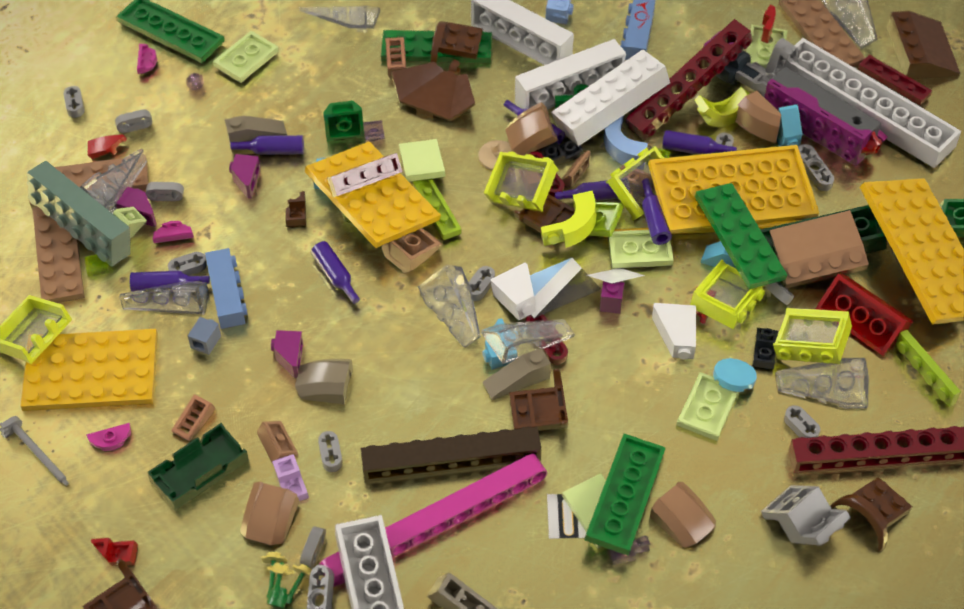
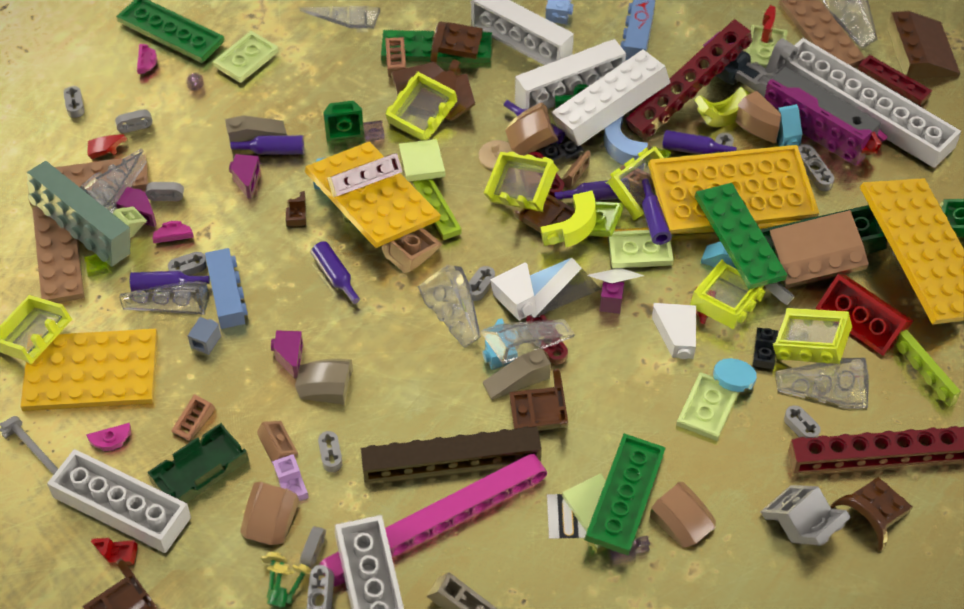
(119, 500): none -> white brick
(421, 106): none -> window

